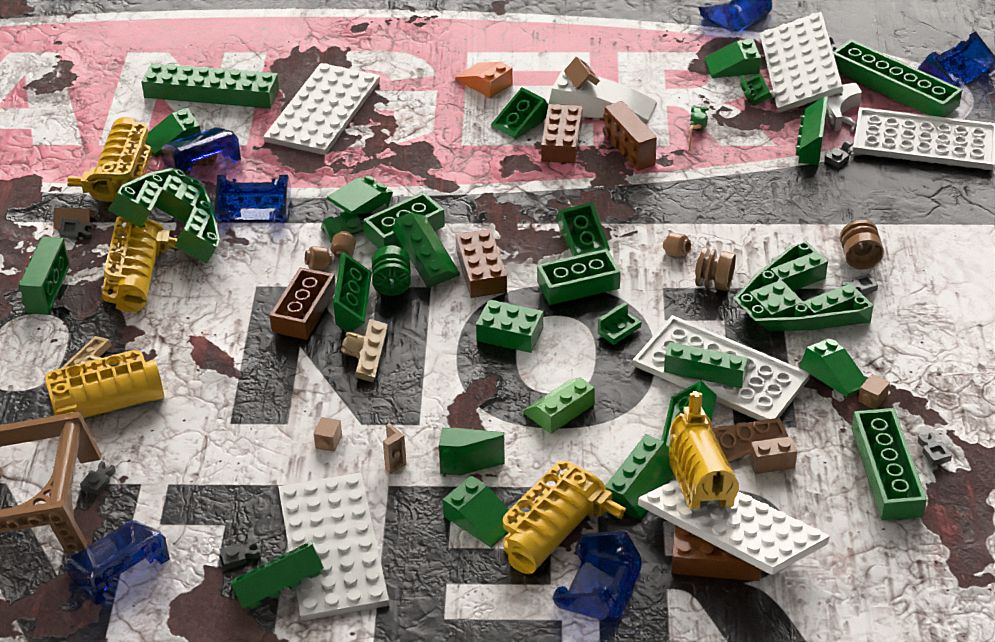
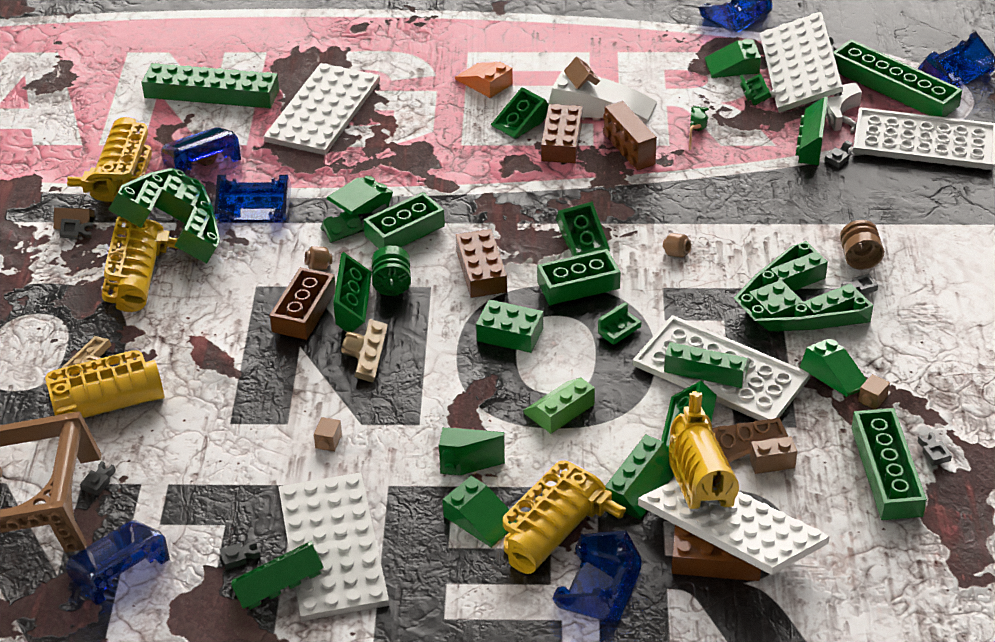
(44, 275): green brick -> none
(172, 128): green slope -> none
(342, 243): medium nougat head -> none
(394, 449): medium nougat panel -> none
(424, 249): green slope -> none
(716, 269): medium nougat wheel -> none

